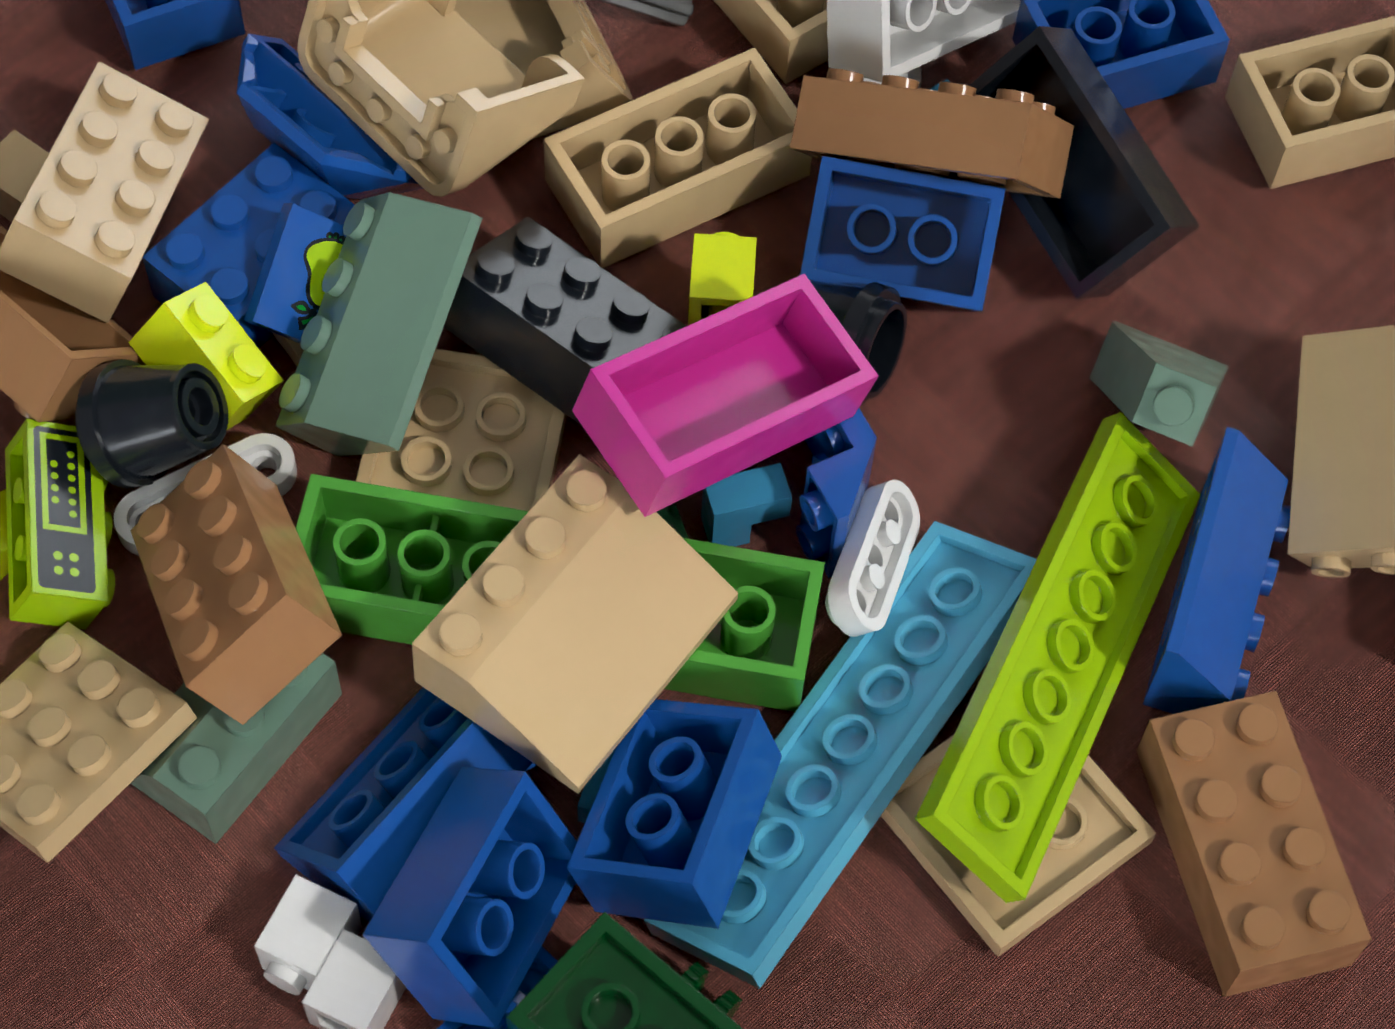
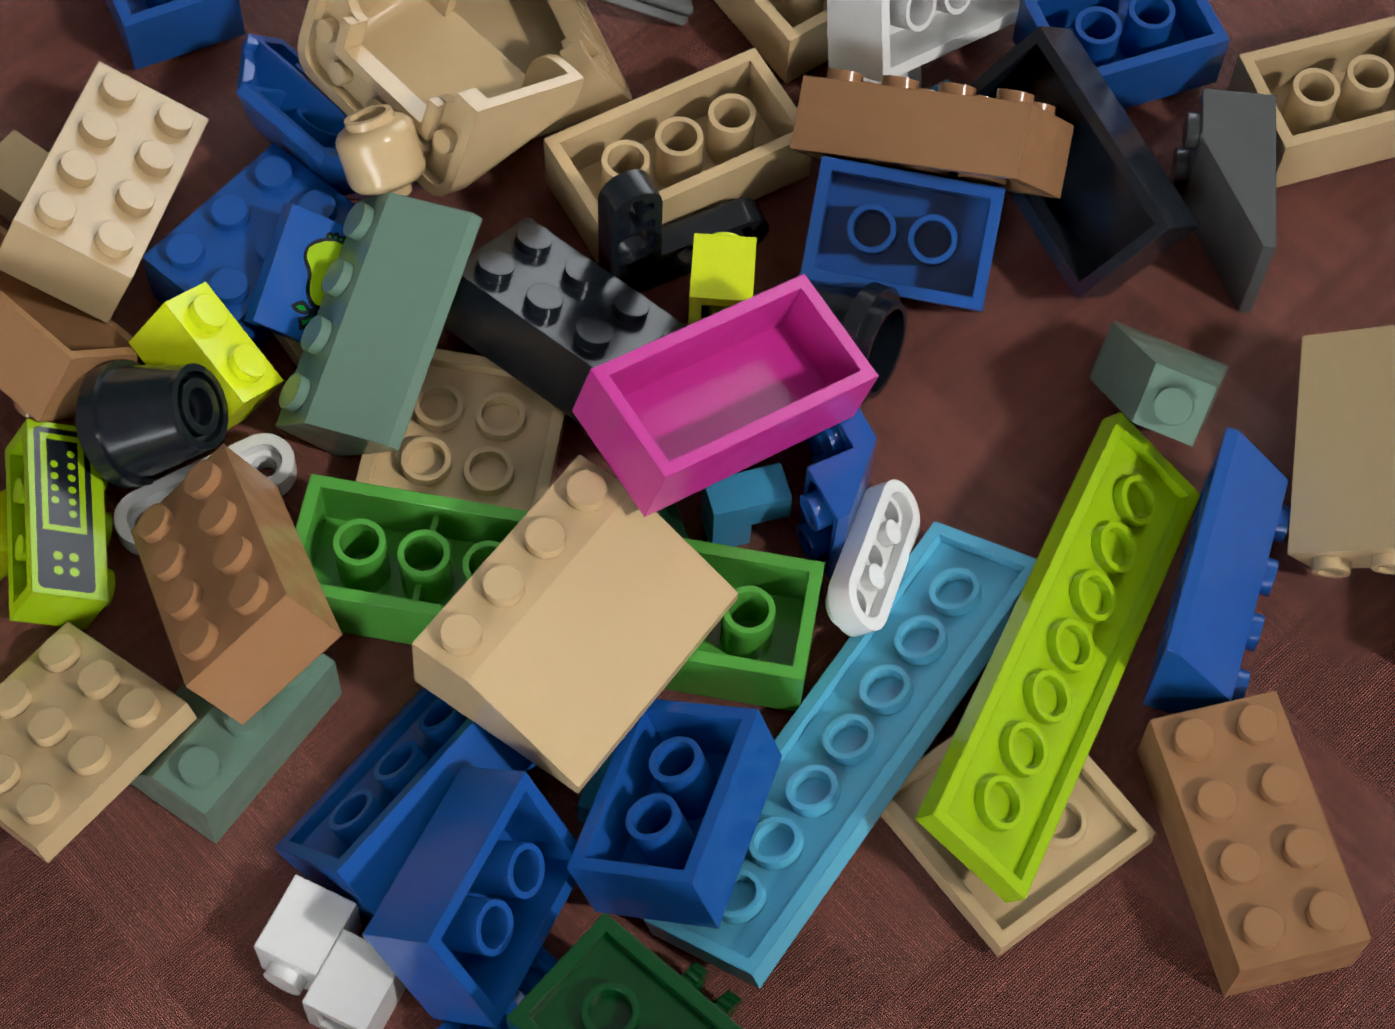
(380, 151): none -> tan head
(645, 253): none -> black beam
(1231, 186): none -> dark grey slope

